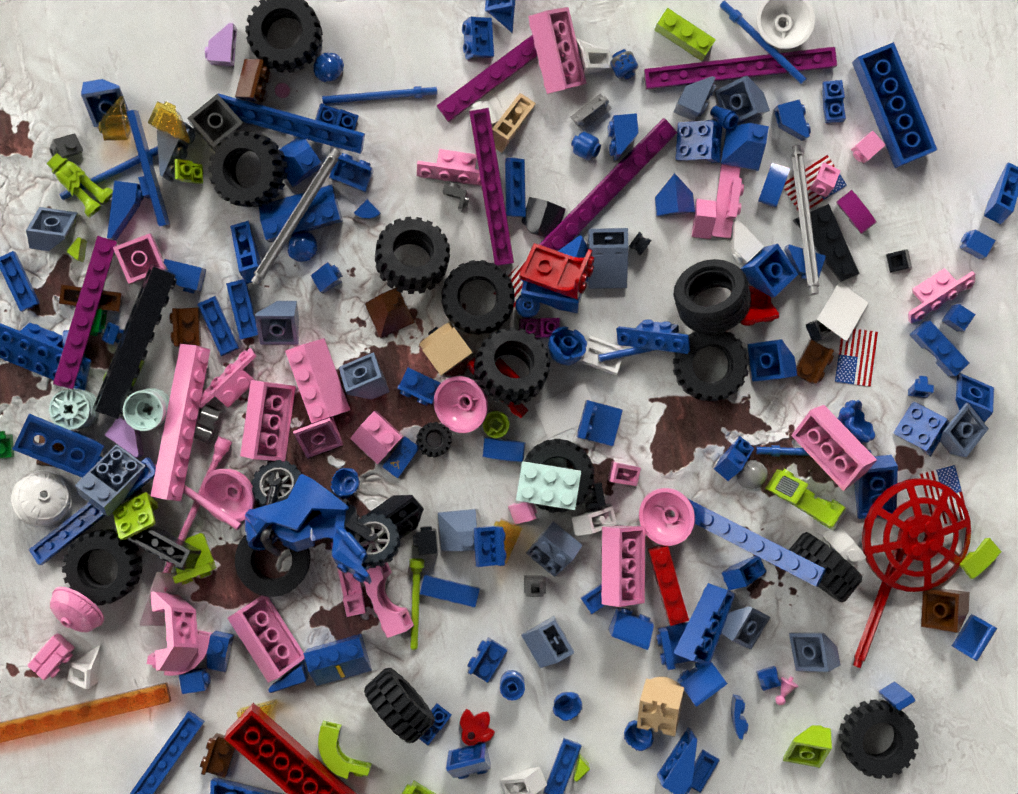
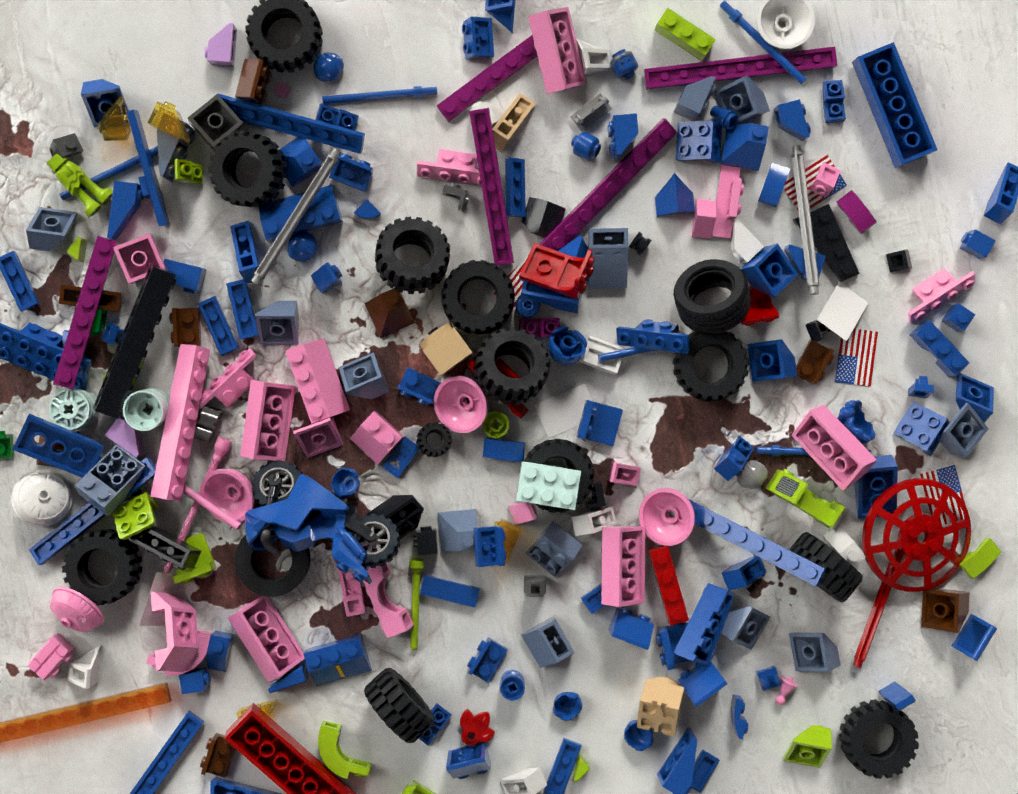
(867, 147): bright pink brick -> none

